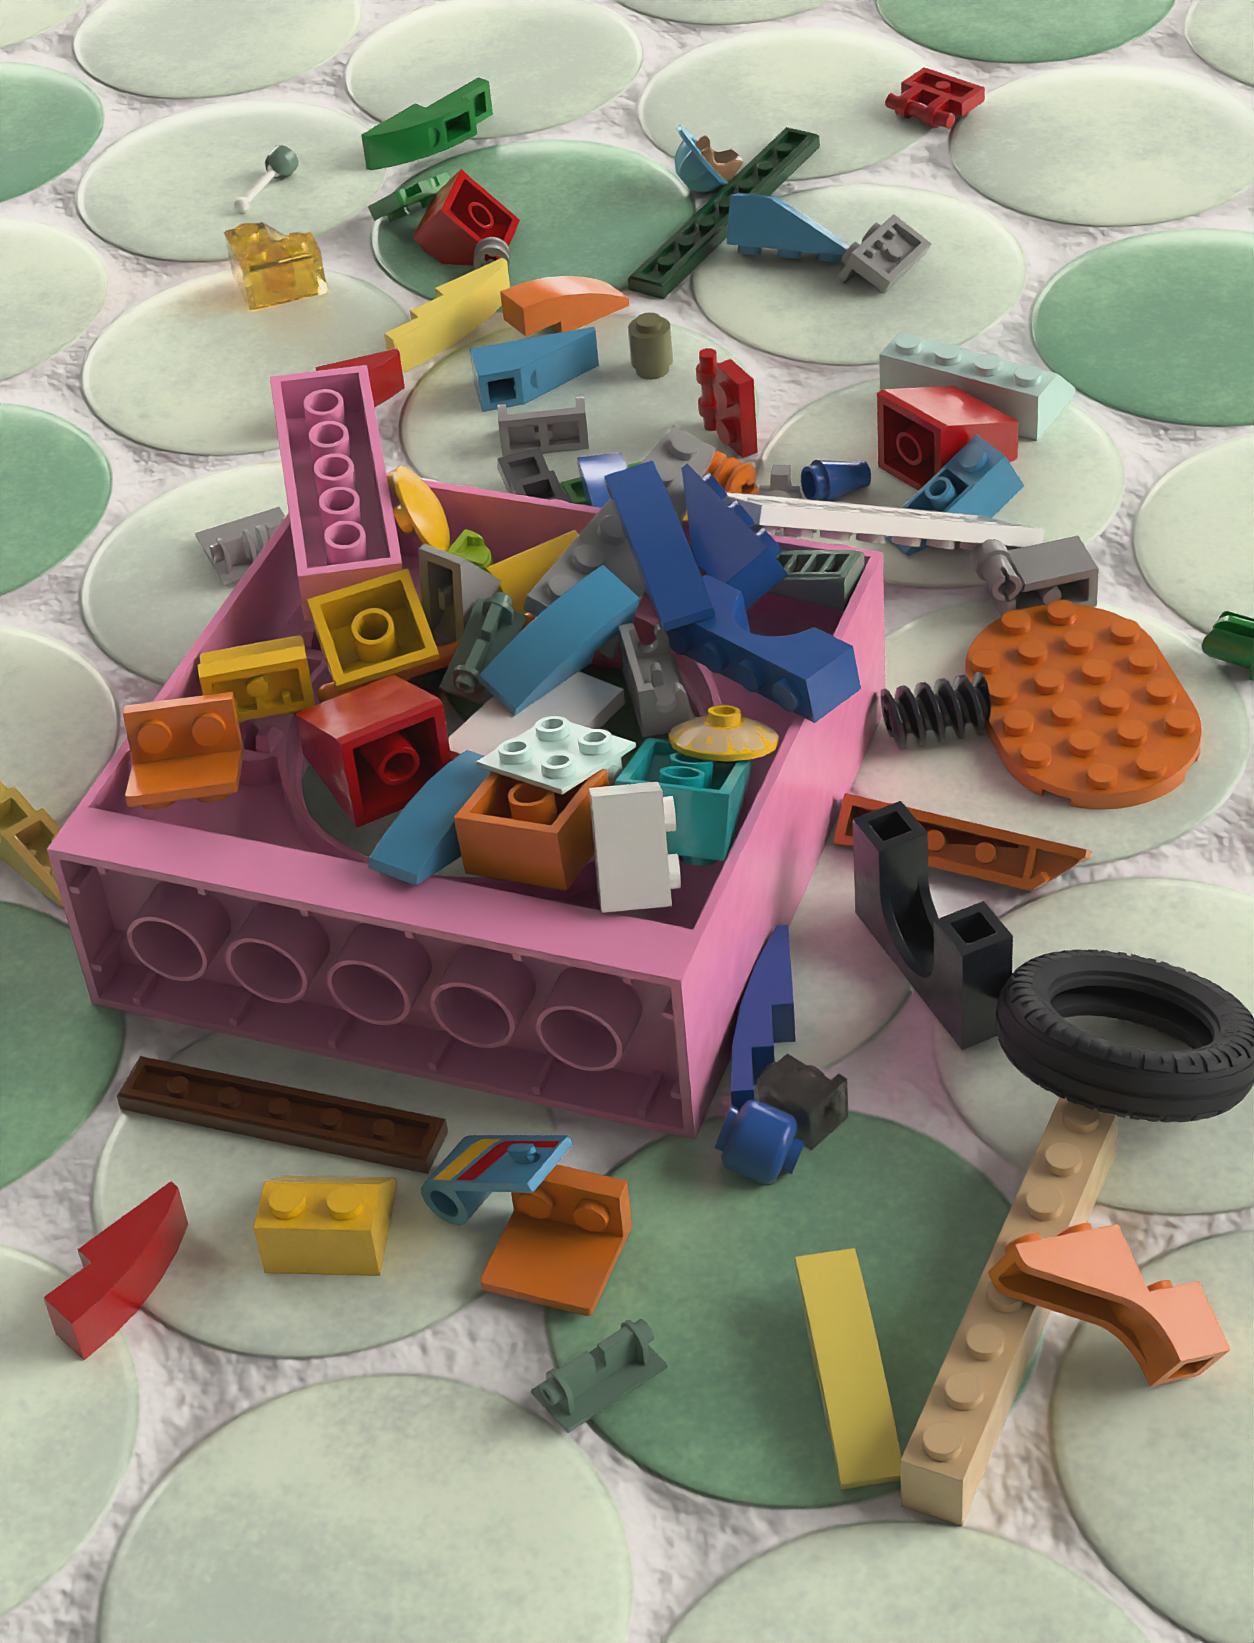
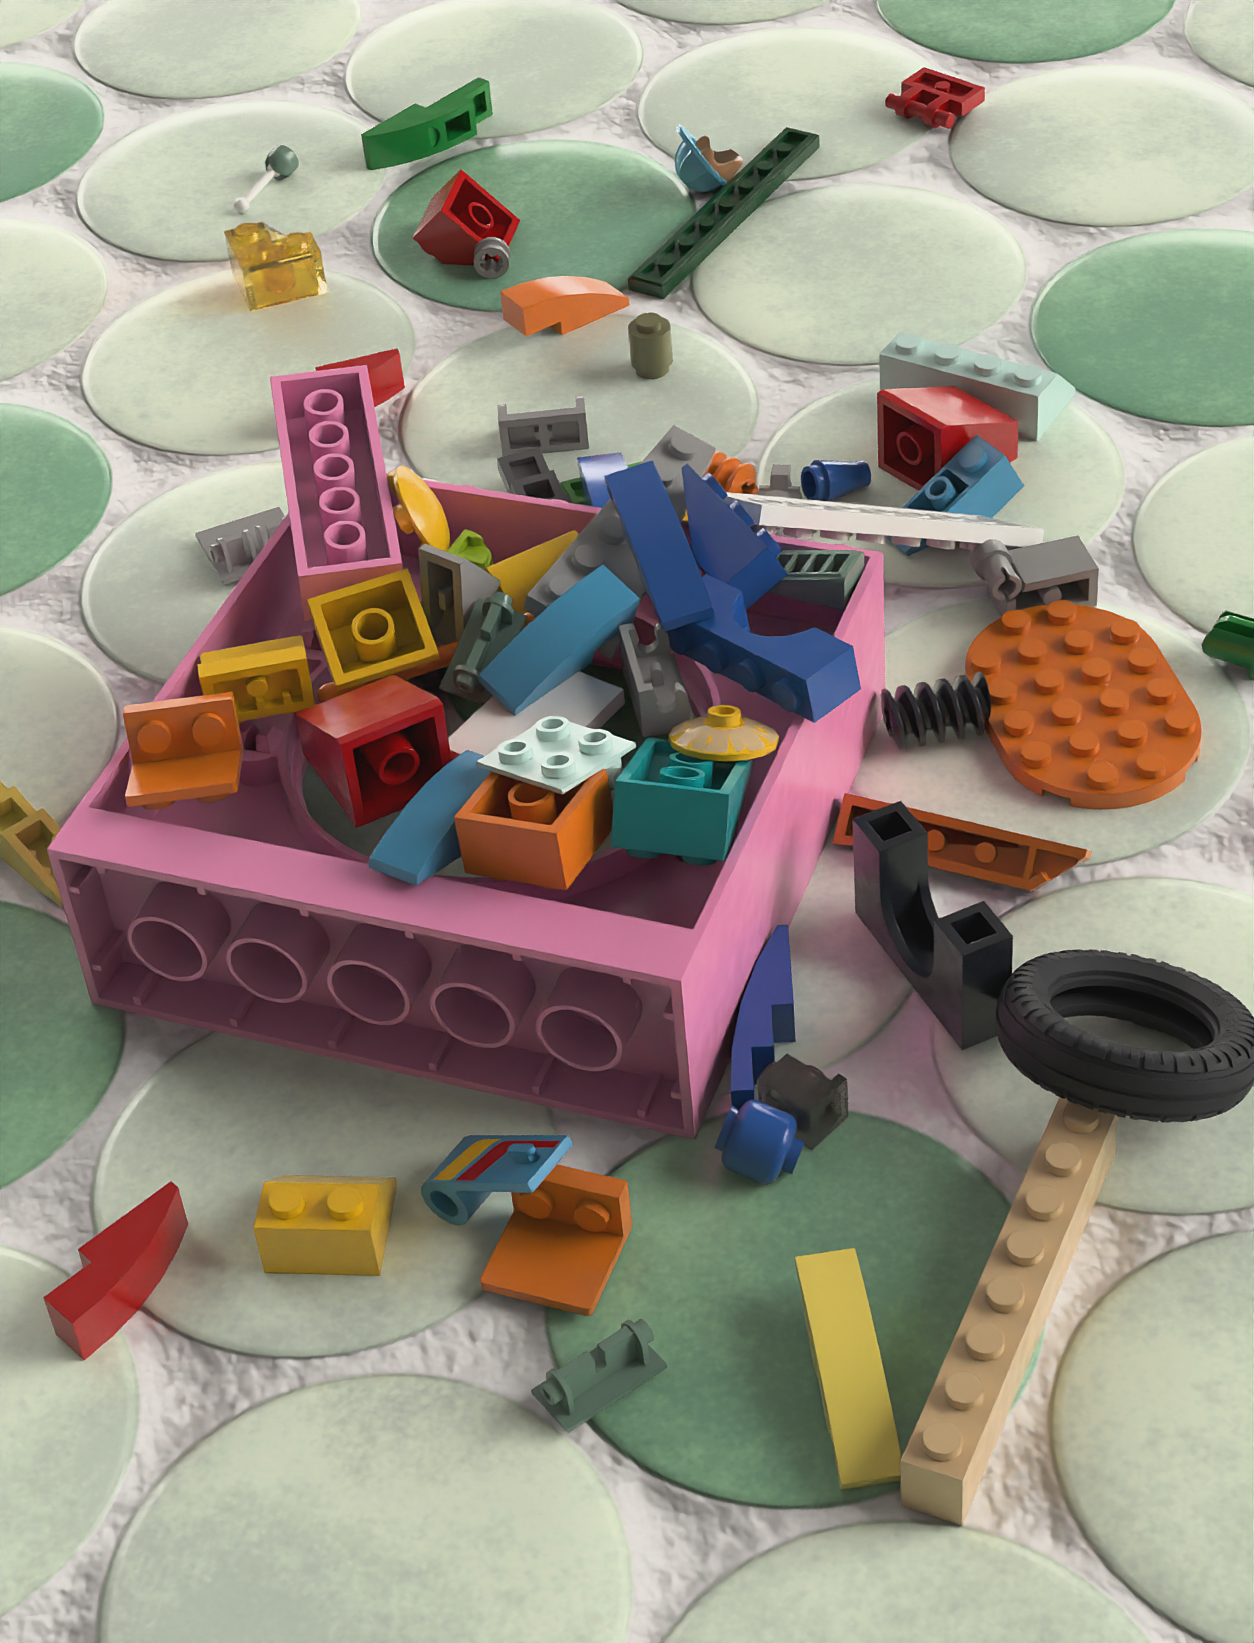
(283, 1114): reddish brown tile -> none
(397, 204): green wing -> none
(451, 316): light yellow slope -> none
(531, 367): dark azure slope -> none
(632, 846): white brick -> none
(727, 402): red plate -> none
(774, 224): dark azure slope -> none
(884, 253): light grey bracket -> none
(1098, 1281): orange arch -> none

